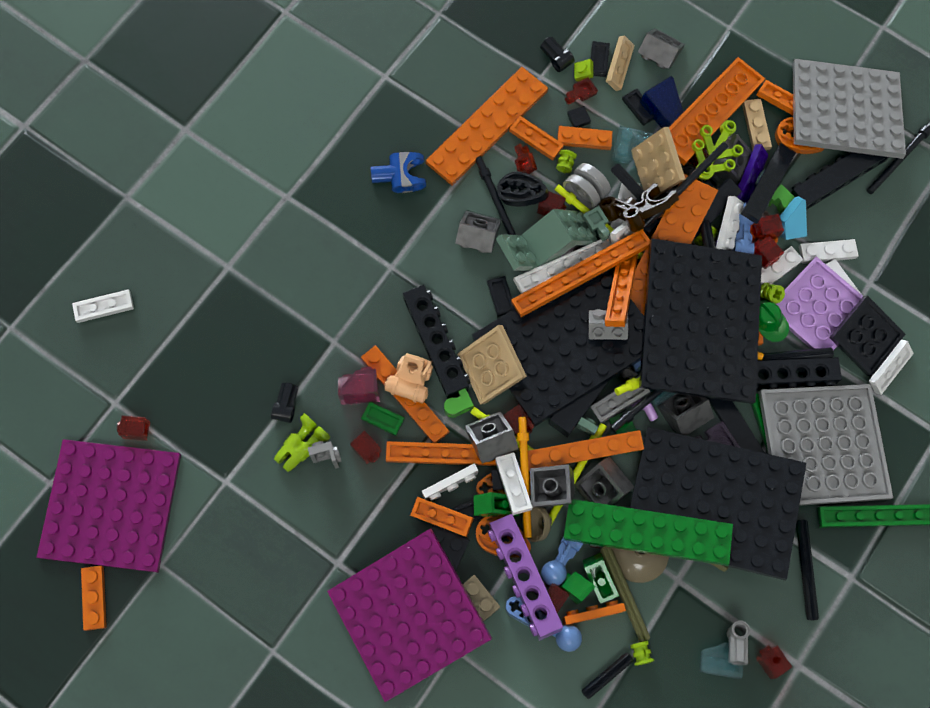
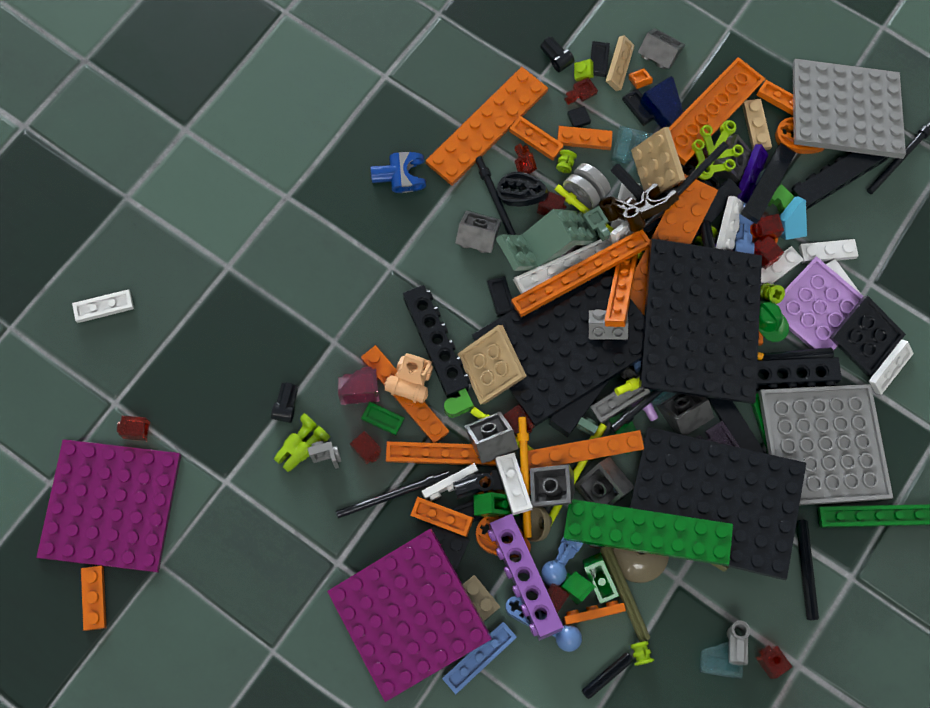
(429, 481): none -> black bar
(470, 485): none -> black piece
(479, 658): none -> medium blue plate
(640, 78): none -> orange tile

